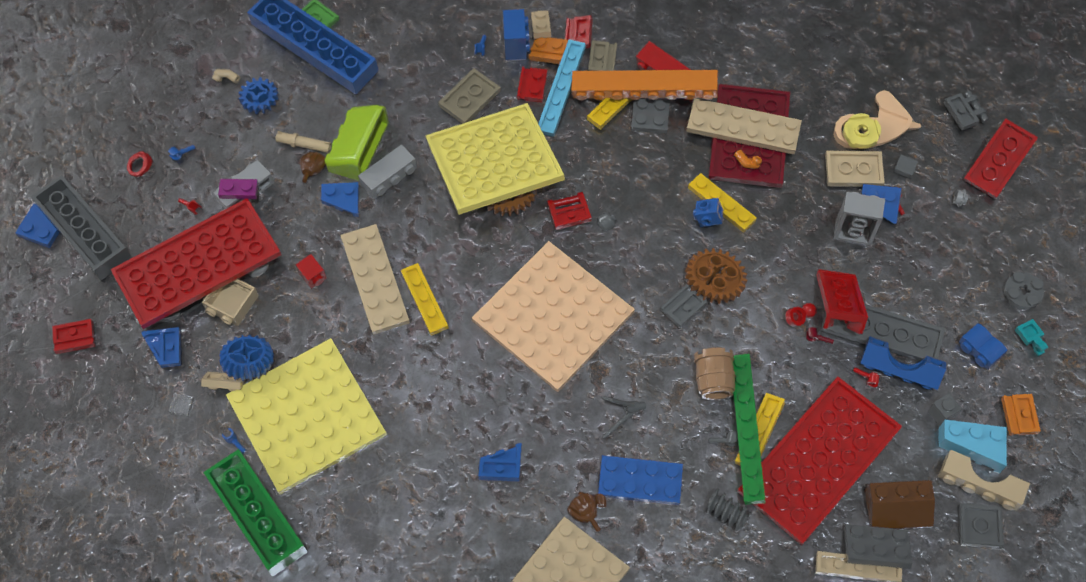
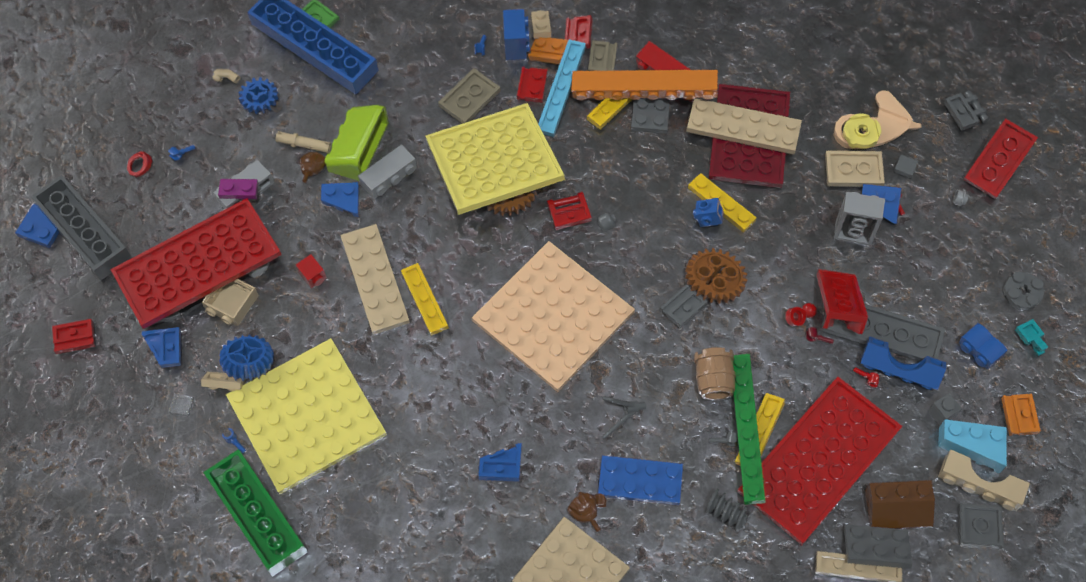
(192, 205): red hand -> none
(752, 163): orange arm -> none

